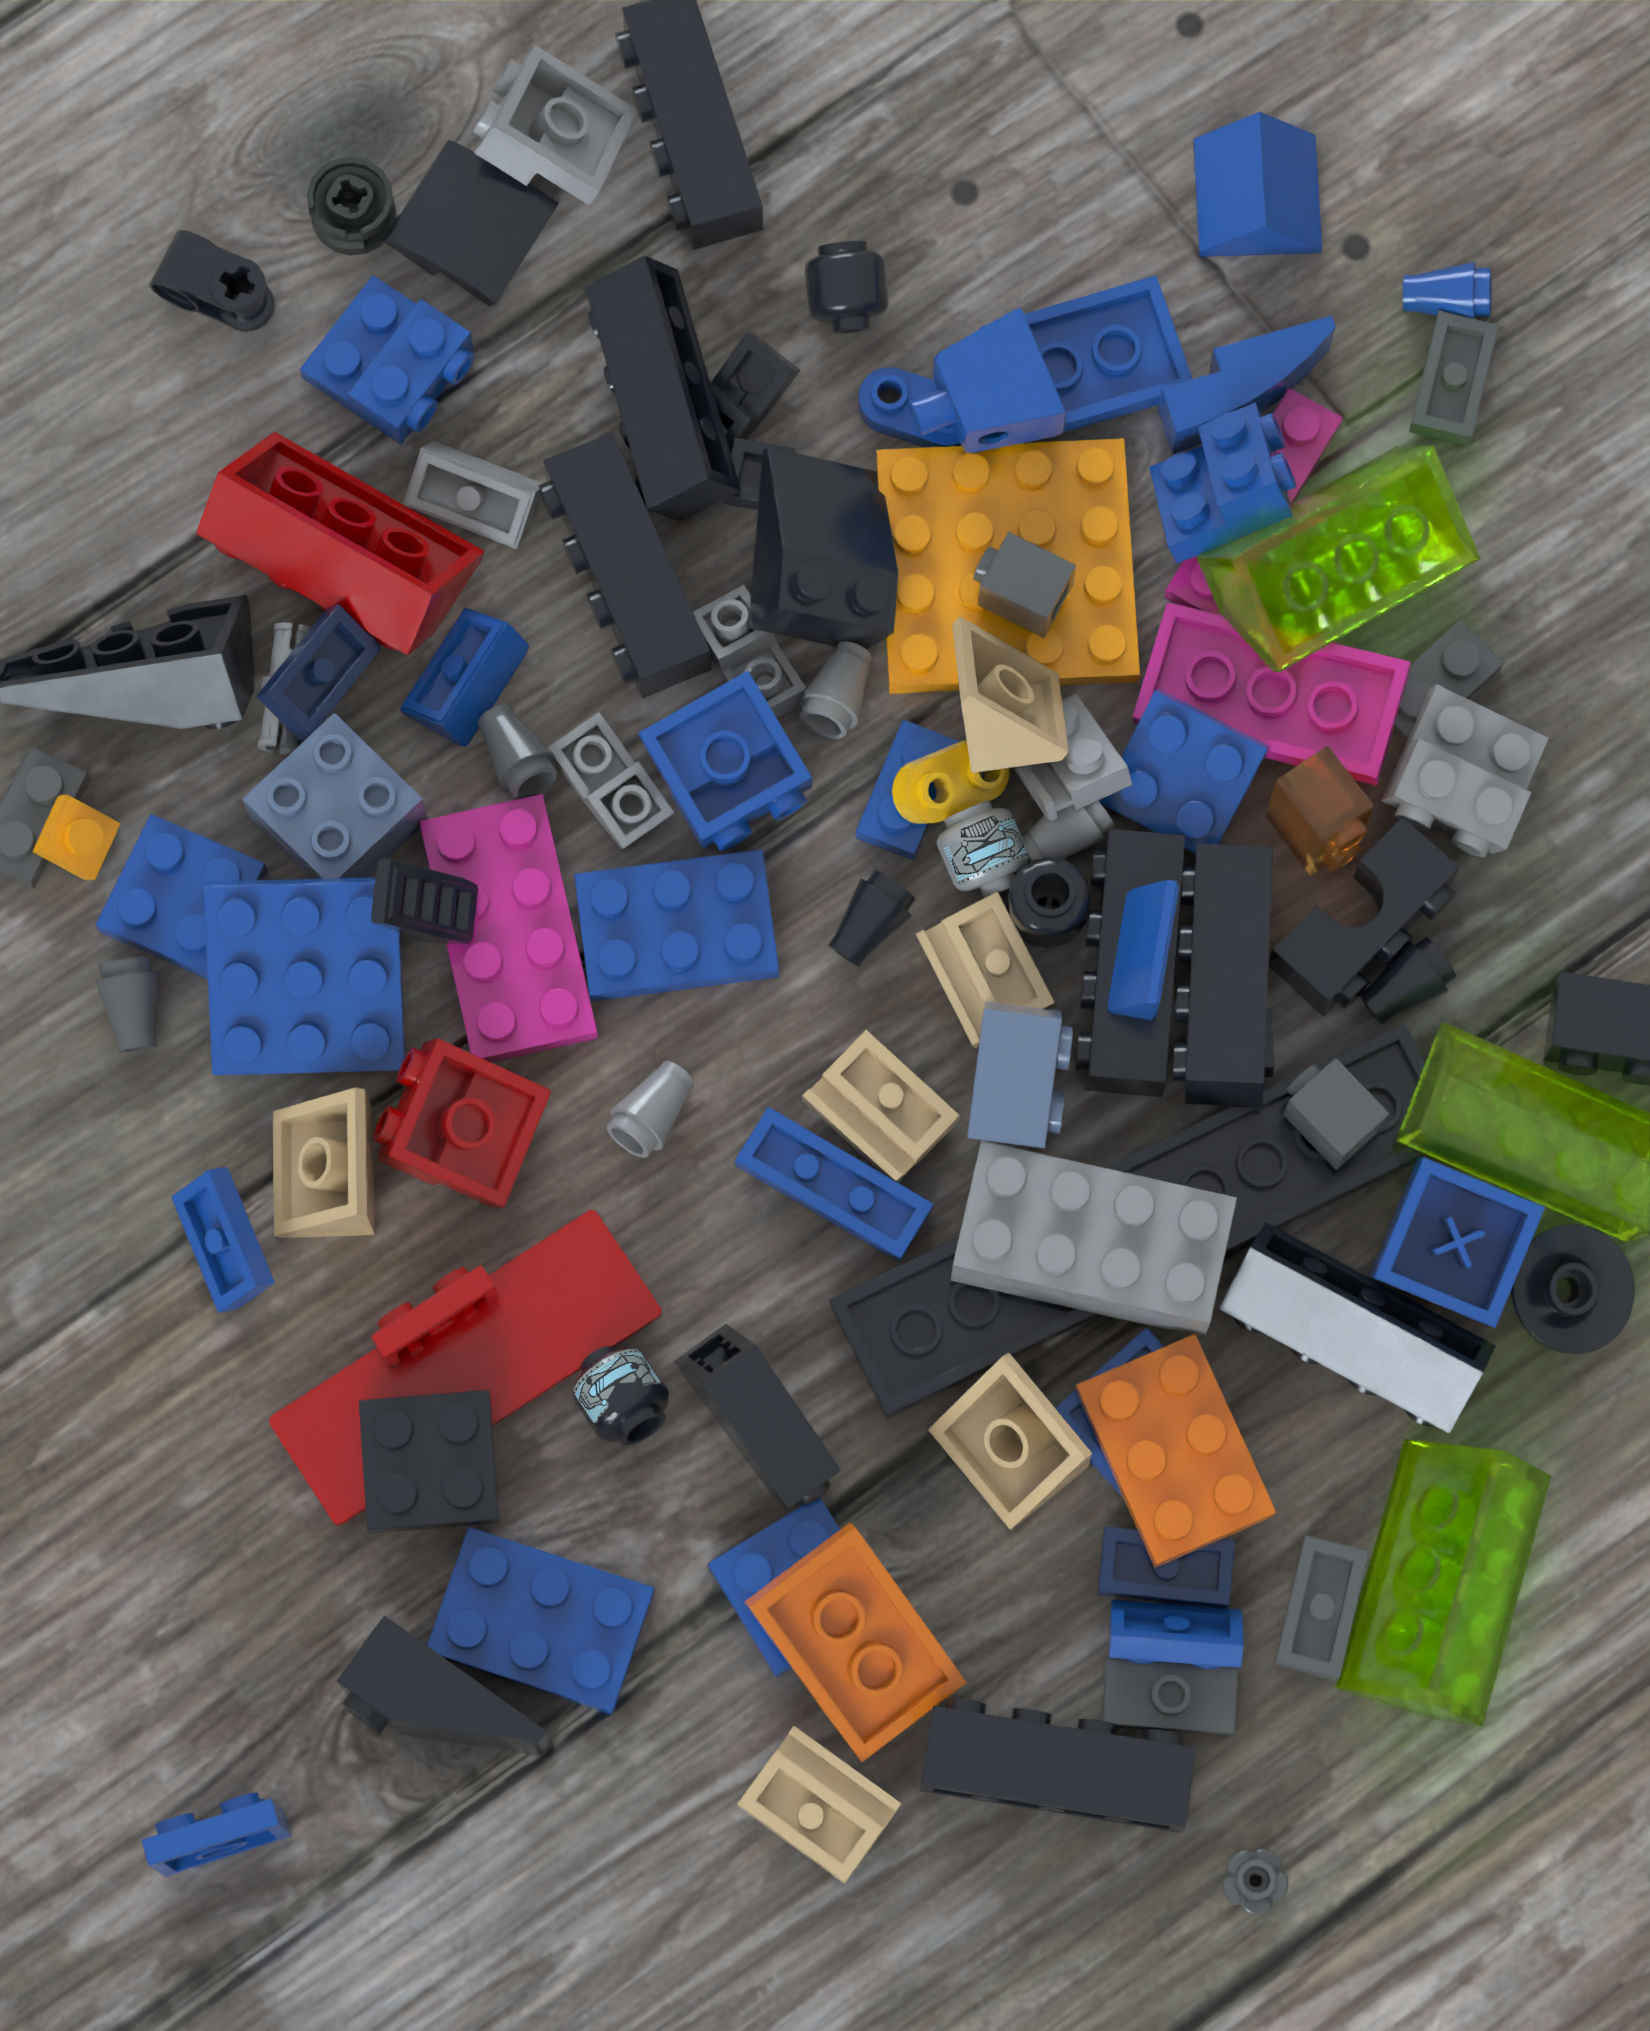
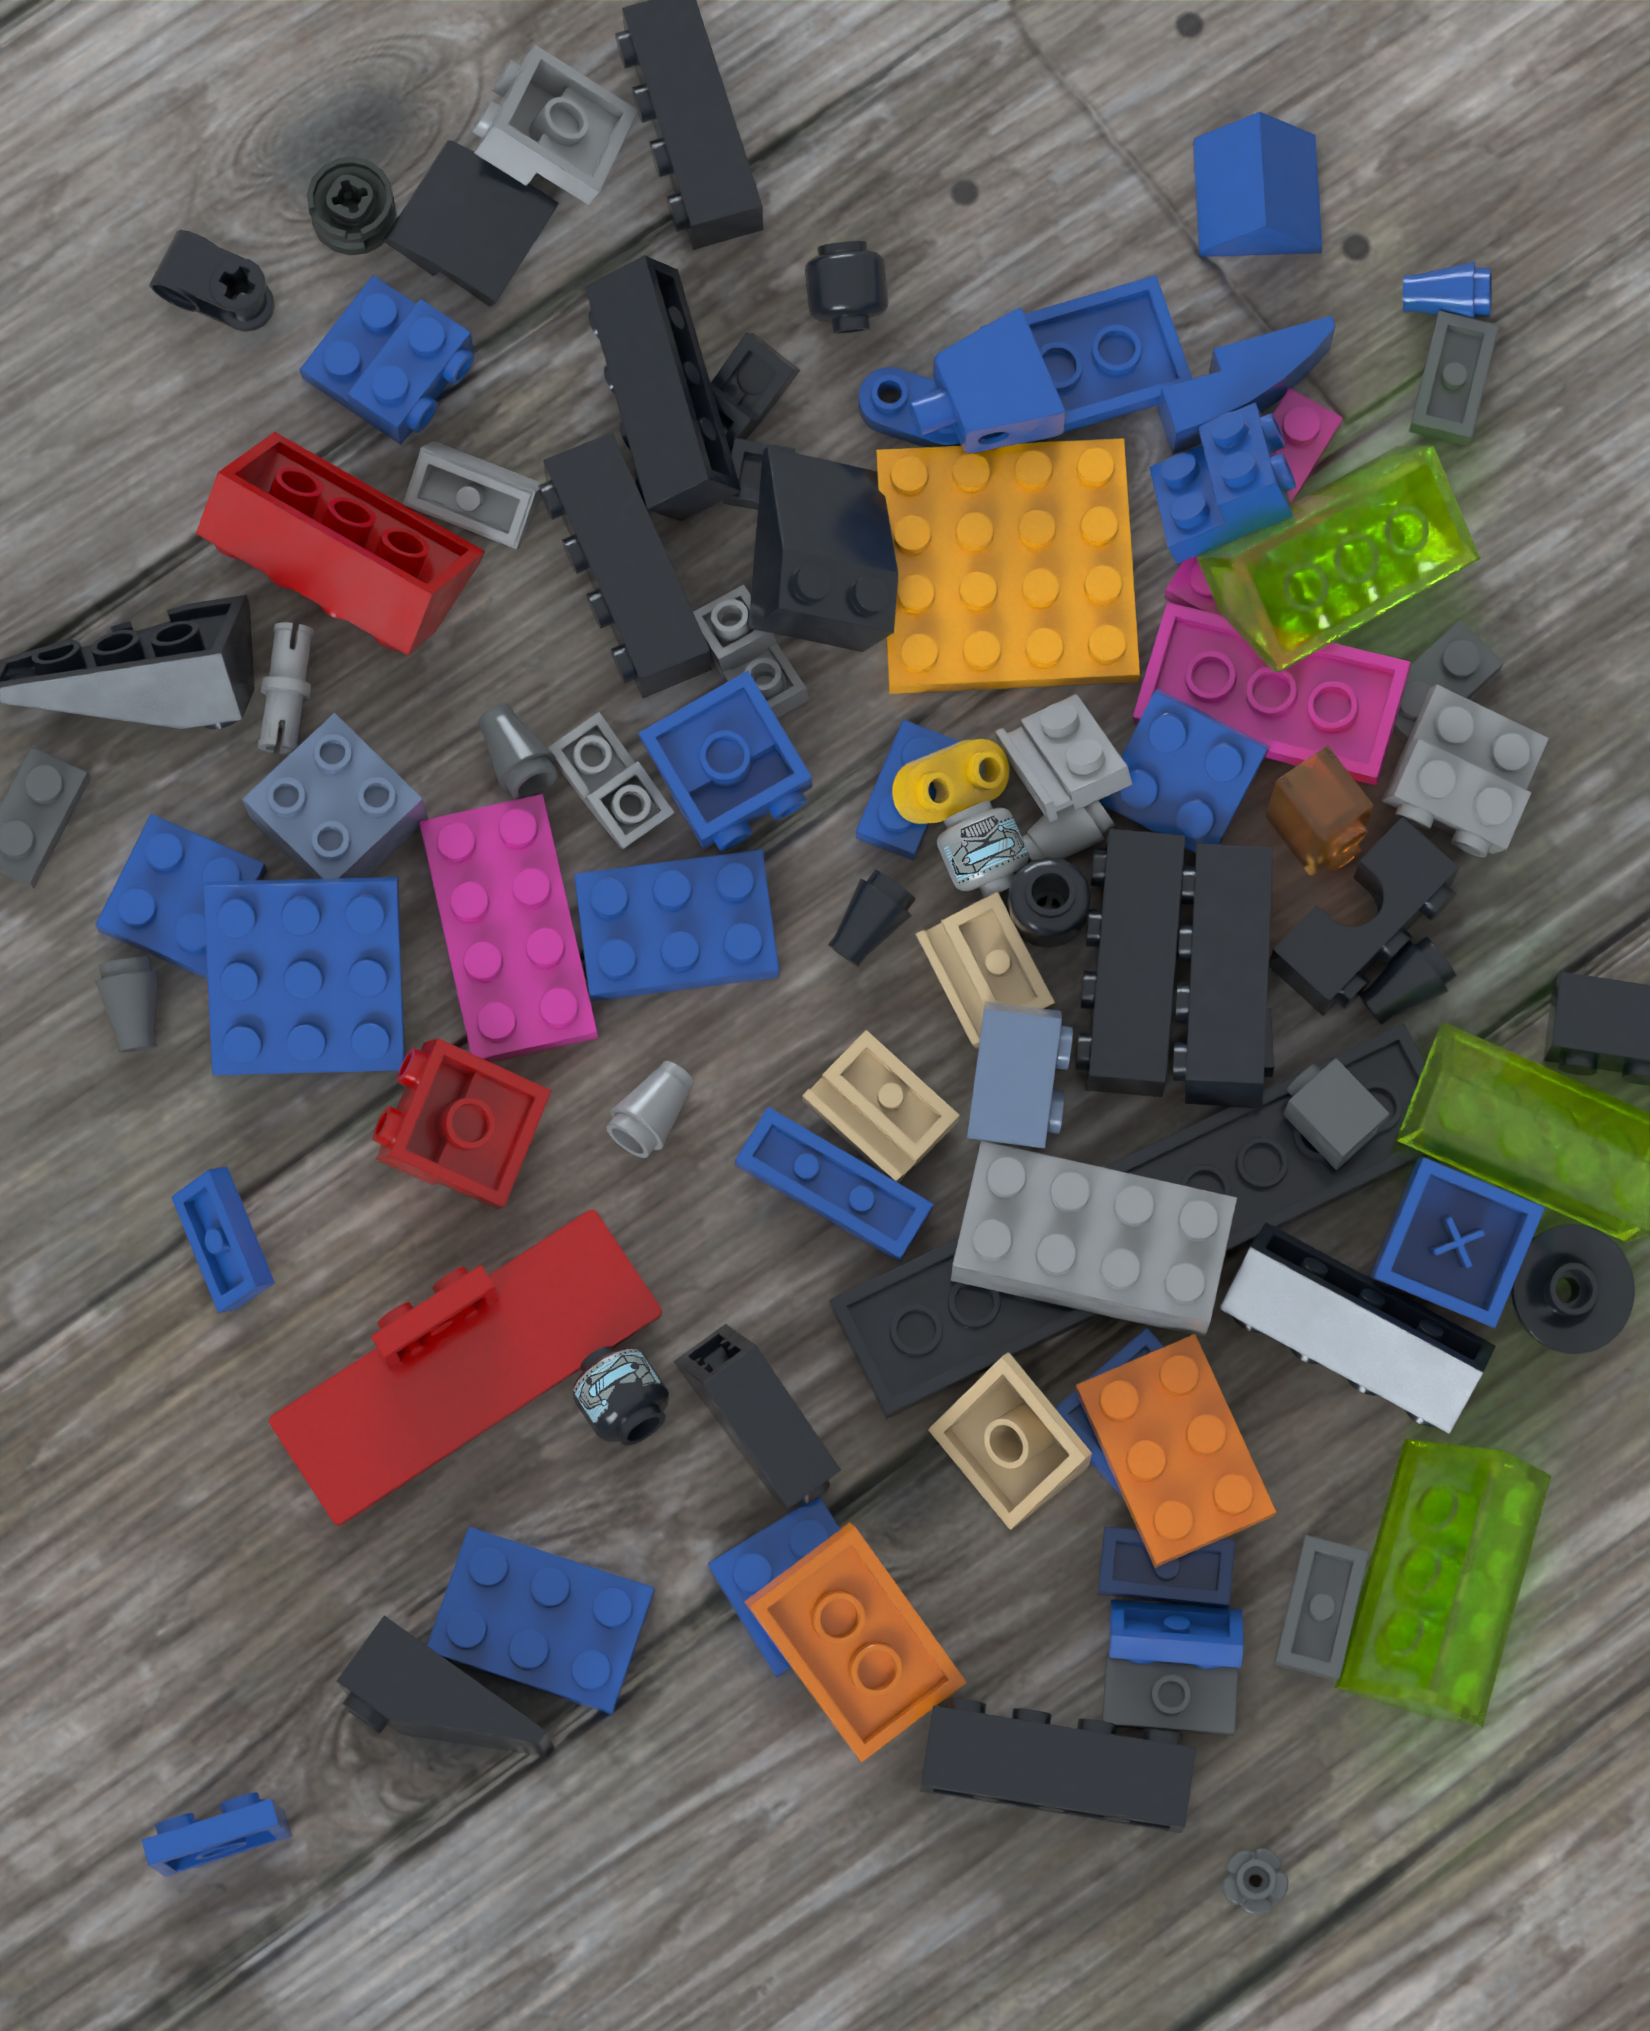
(76, 837): light orange plate -> none
(318, 672): dark blue plate -> none
(324, 1167): tan slope -> none
(424, 903): black slope -> none
(428, 1461): black plate -> none
(465, 676): blue slope -> none
(819, 1804): tan plate -> none
(837, 692): light grey cone -> none
(1007, 703): tan slope -> none
(1024, 583): dark grey brick -> none
(1143, 950): blue slope -> none

